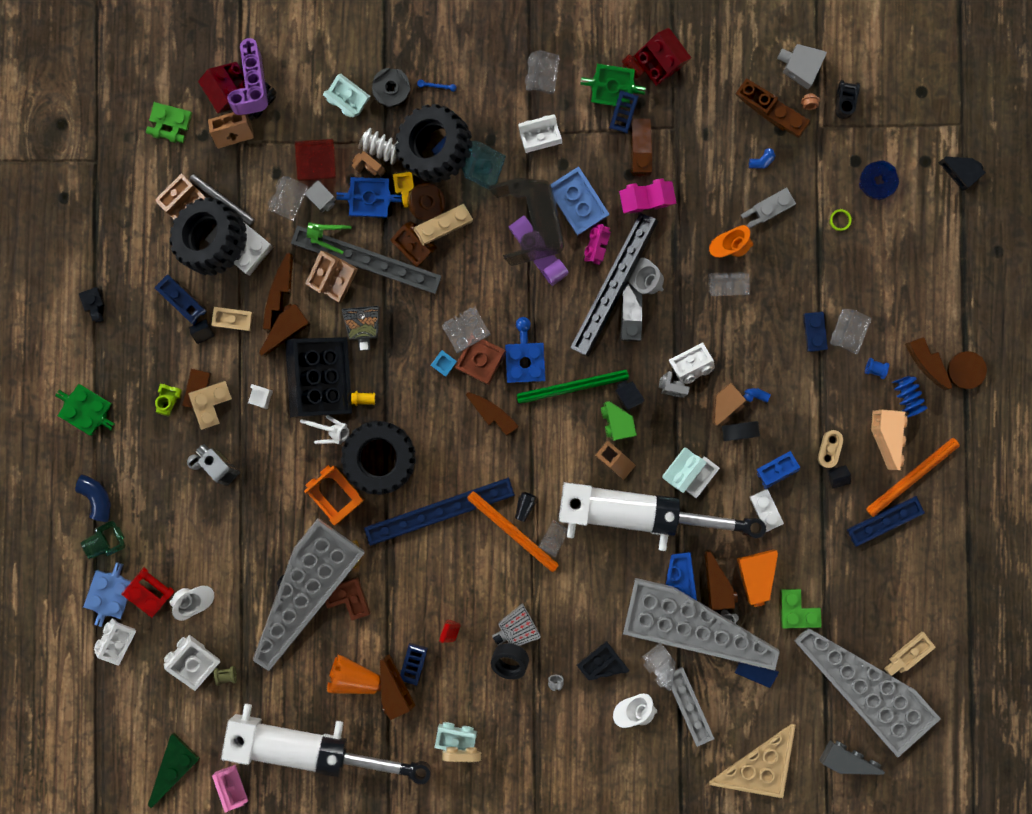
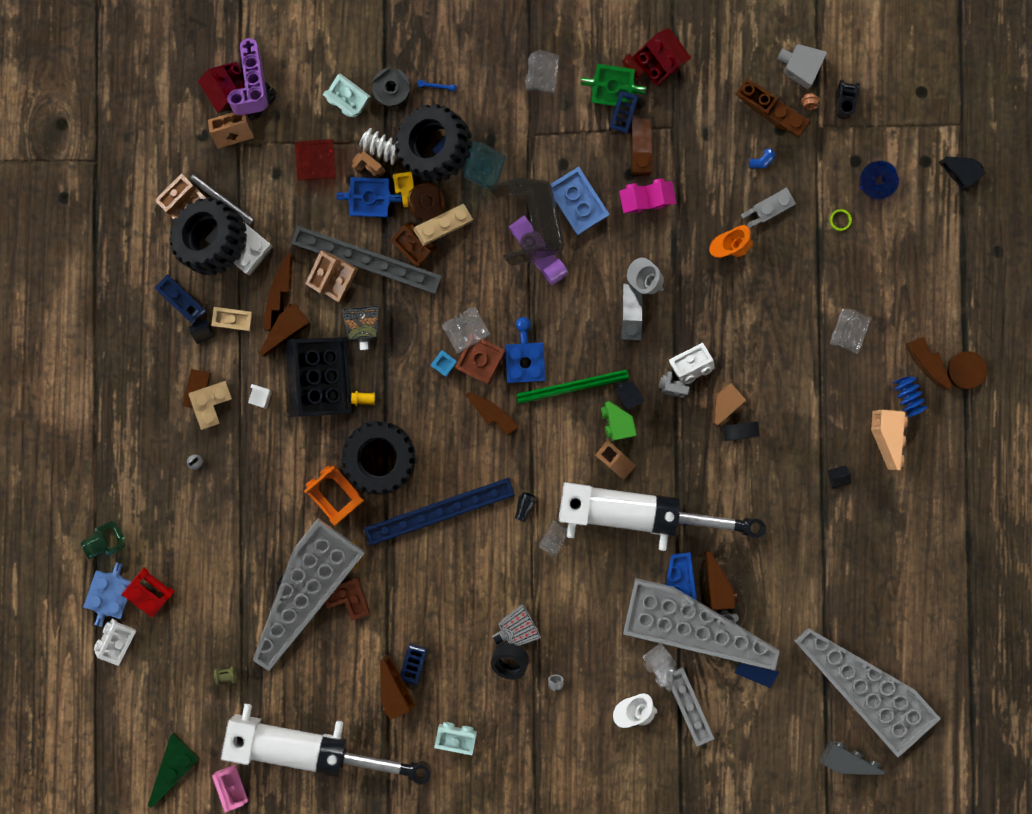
(85, 409): green plate -> none
(92, 302): black plate -> none
(96, 495): dark blue cylinder -> none
(167, 395): lime plate -> none
(171, 117): bright green plate -> none
(190, 662): white plate -> none
(191, 602): white piece -> none
(217, 465): torso -> none
(287, 197): clear bracket -> none
(315, 231): bright green plant -> none
(320, 197): light grey brick -> none
(338, 432): white plant -> none
(352, 678): orange cone -> none
(449, 631): red slope -> none
(452, 754): tan plate -> none
(512, 531): orange axle -> none
(539, 133): white bracket -> none
(598, 235): dark pink hinge -> none
(602, 663): black wing -> none
(614, 284): plate -> none
(684, 470): light aqua bracket -> none
(702, 478): white plate -> none
(729, 284): clear hinge -> none
(757, 393): blue arm -> none
(758, 576): orange slope -> none
(763, 769): tan tile -> none
(766, 509): white plate -> none
(778, 469): blue hinge -> none
(794, 615): bright green plate -> none
(815, 331): dark blue plate -> none
(830, 449): tan plate -> none
(877, 368): blue bush -> none
(885, 521): dark blue tile -> none
(910, 654): tan hinge -> none
(912, 477): orange axle -> none

